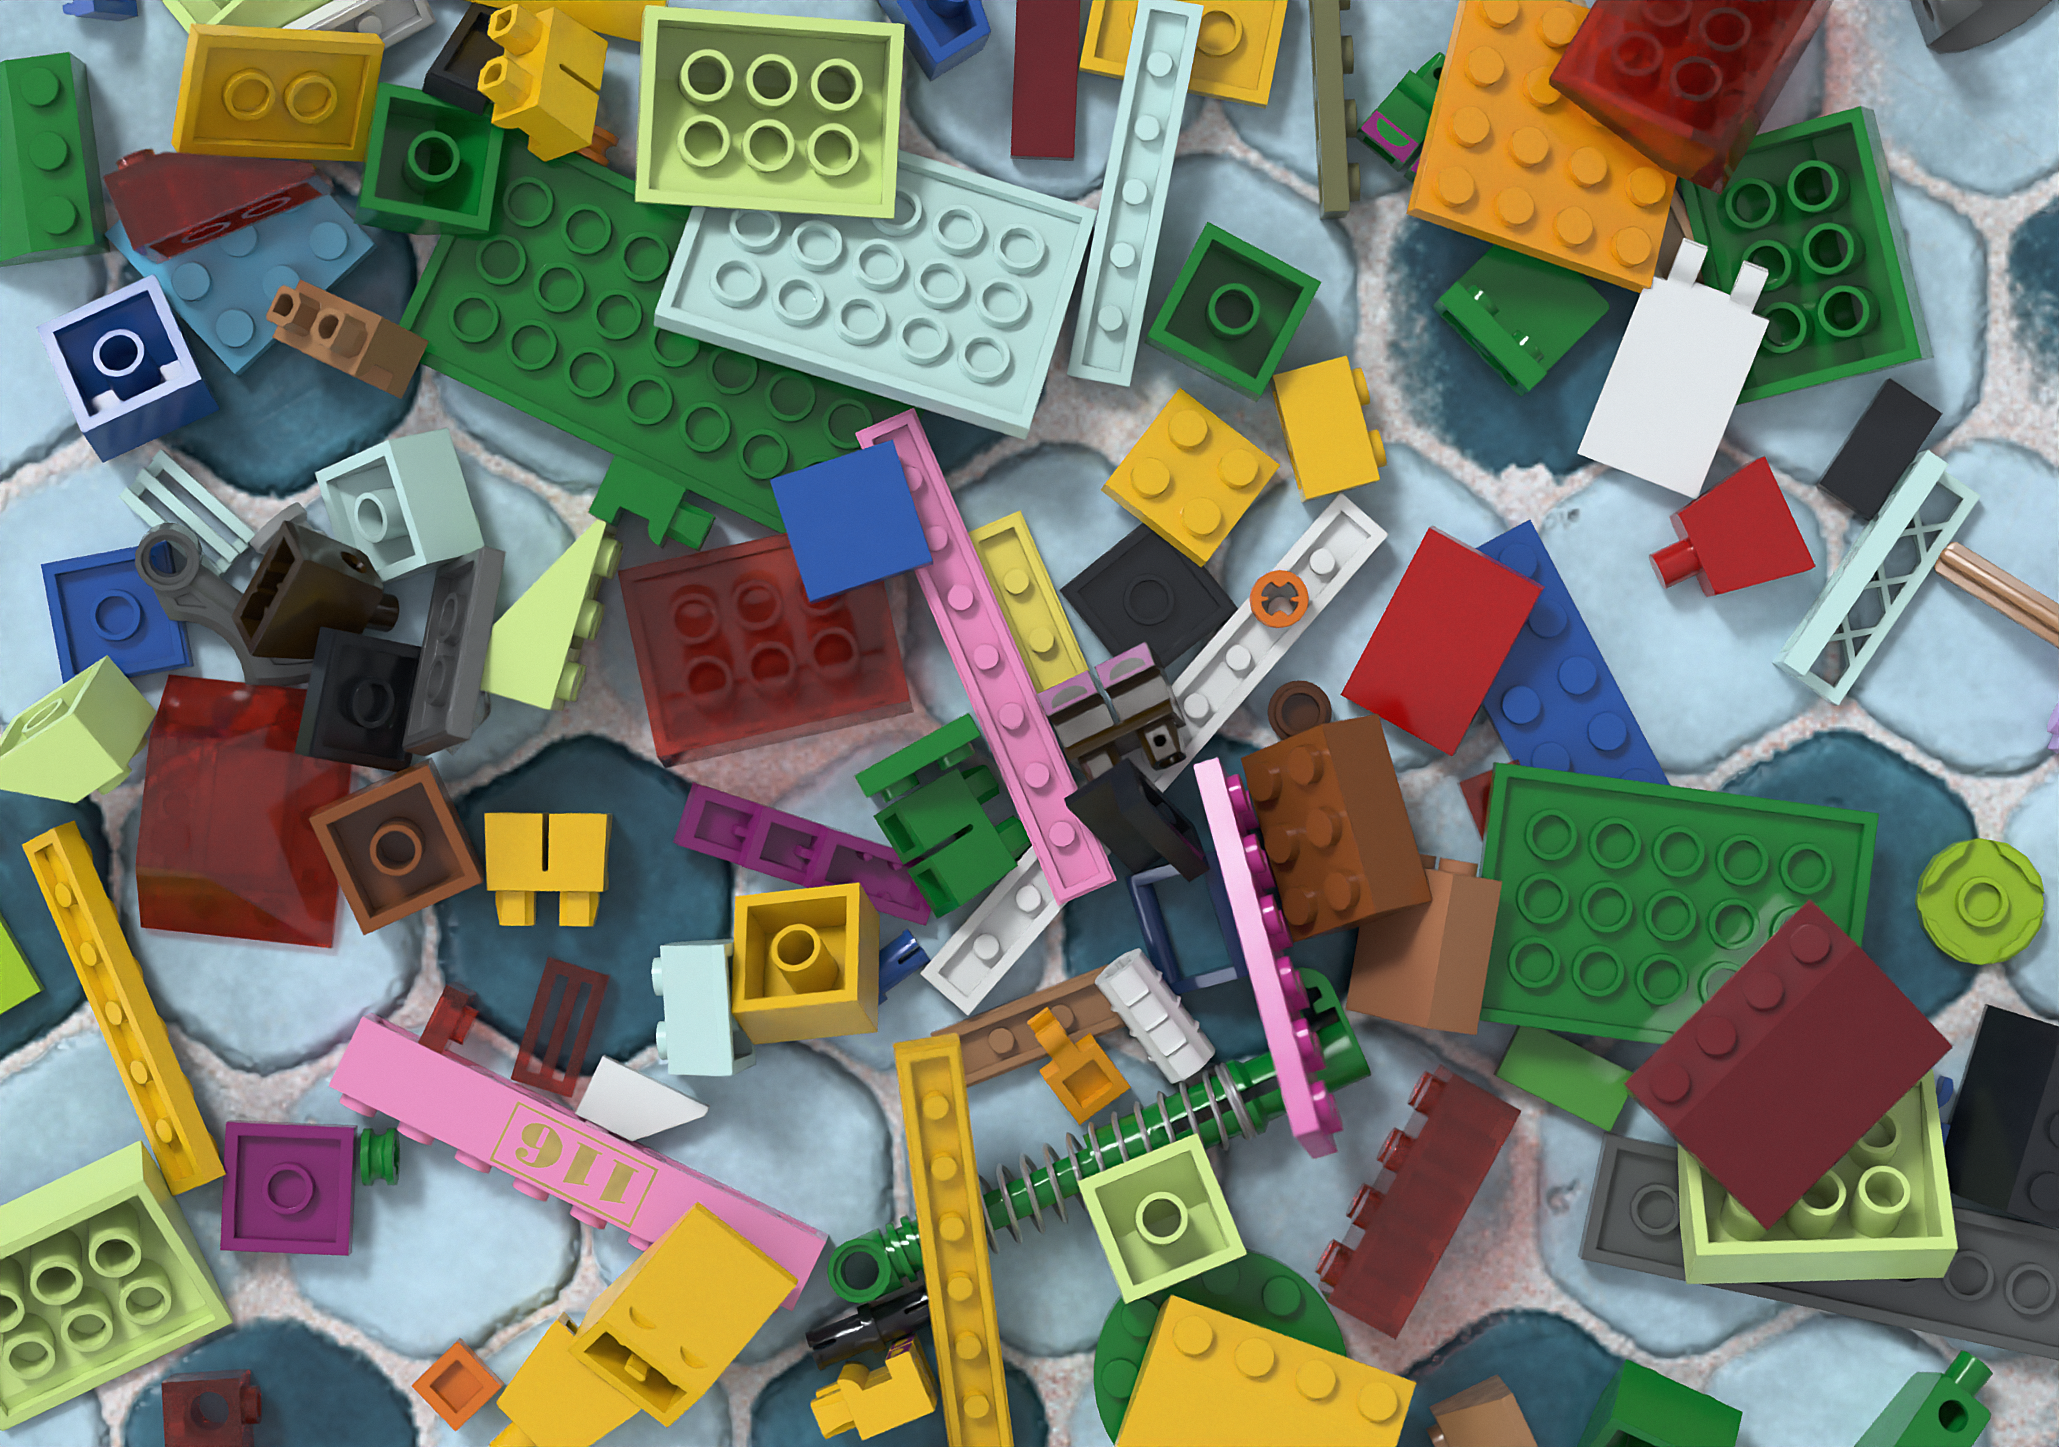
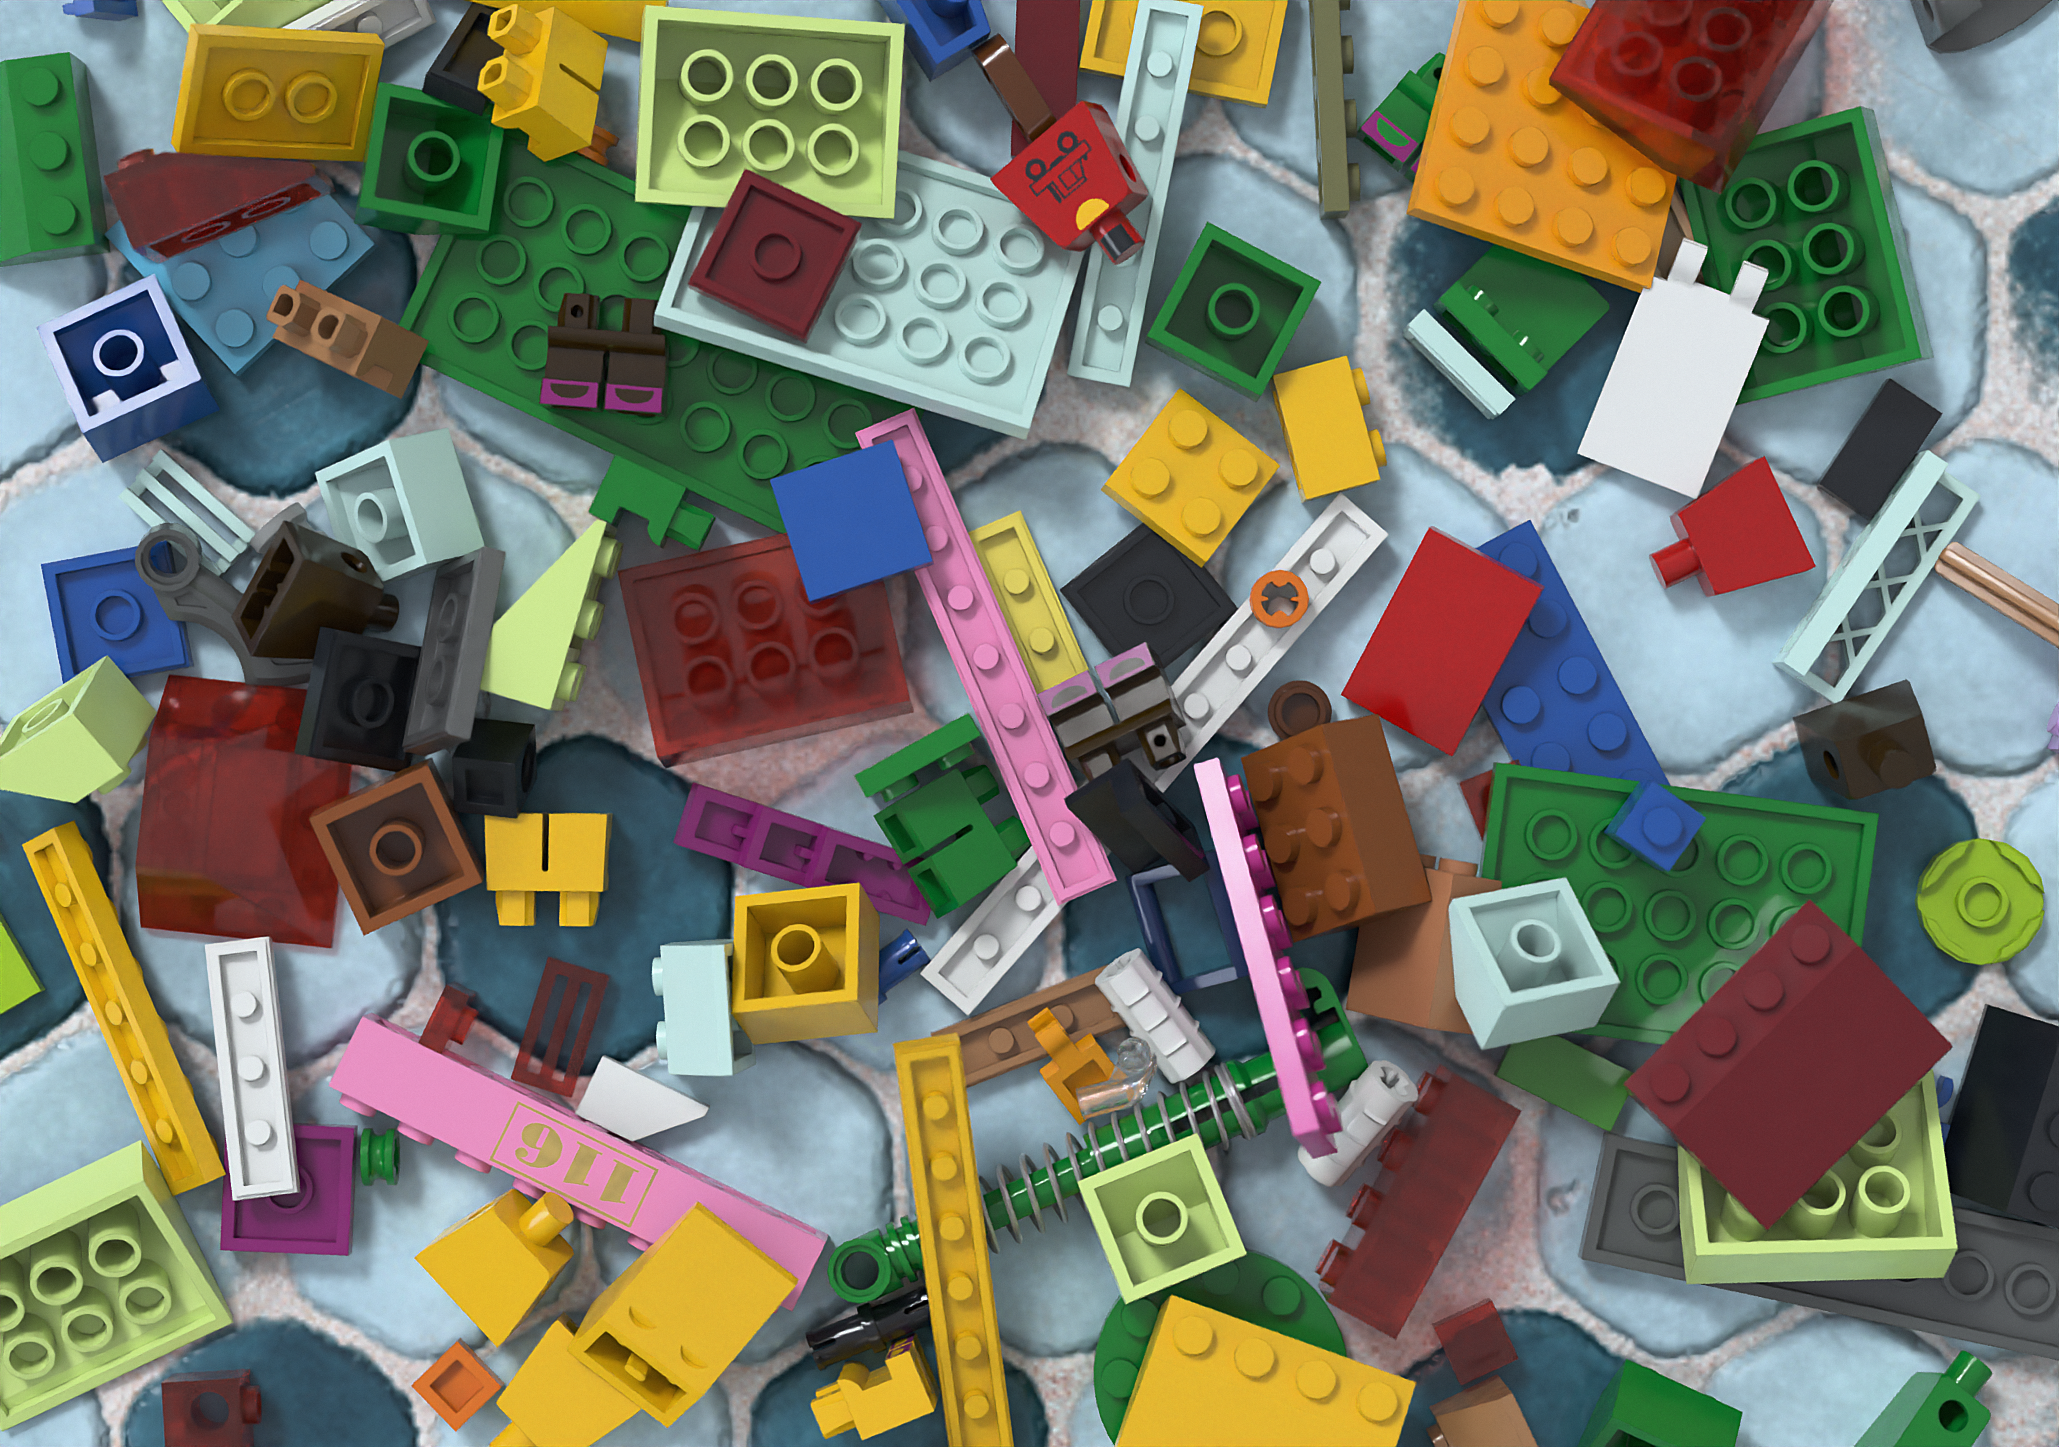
(252, 1068): none -> white tile
(495, 768): none -> black brick
(501, 1259): none -> yellow torso
(580, 353): none -> dark brown hips
(775, 255): none -> dark red tile
(1014, 87): none -> reddish brown beam
(1078, 184): none -> red torso
(1126, 1084): none -> clear arm
(1367, 1114): none -> white axle
(1457, 365): none -> light aqua tile
(1475, 1341): none -> clear red plate
(1527, 963): none -> light aqua slope
(1654, 825): none -> blue brick
(1872, 739): none -> dark brown torso

